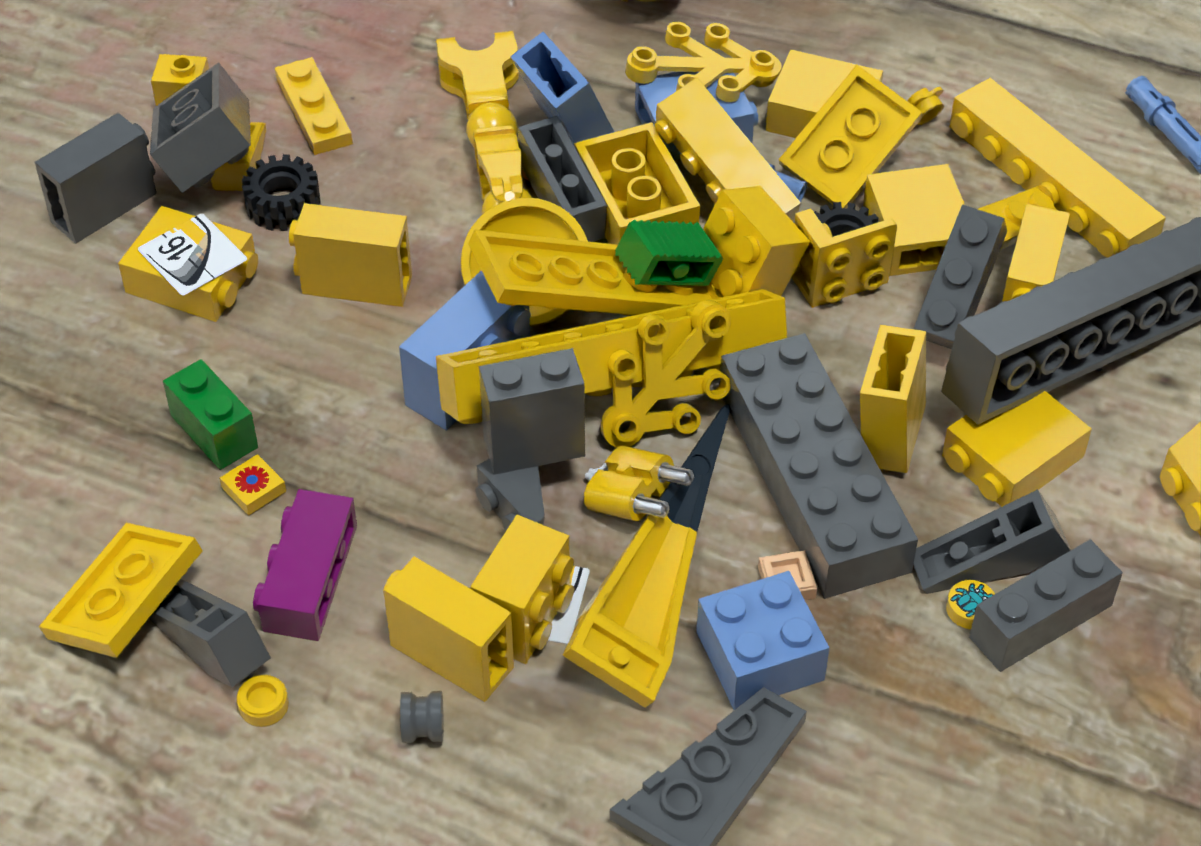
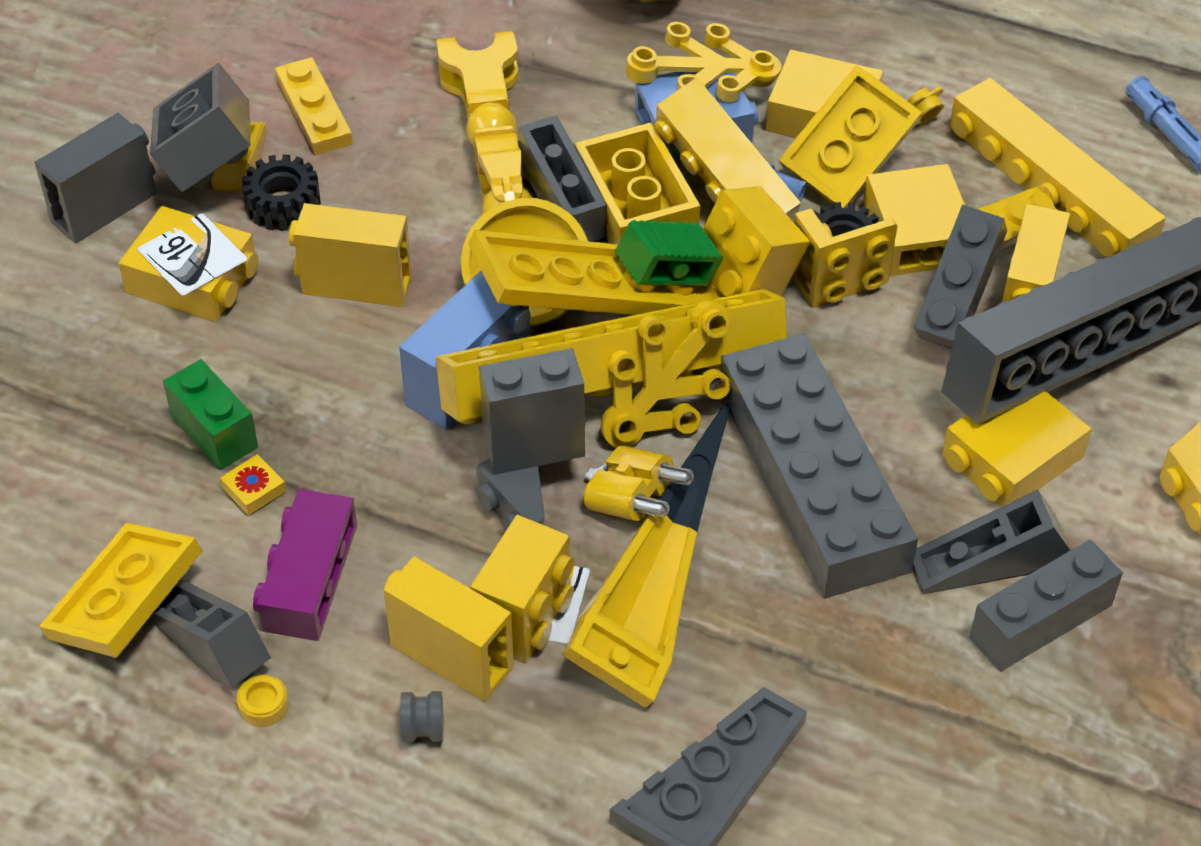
(174, 73): yellow brick -> none
(561, 89): medium blue brick -> none
(762, 638): medium blue brick -> none
(798, 566): light nougat tile -> none
(894, 396): yellow brick -> none
(964, 600): tile -> none

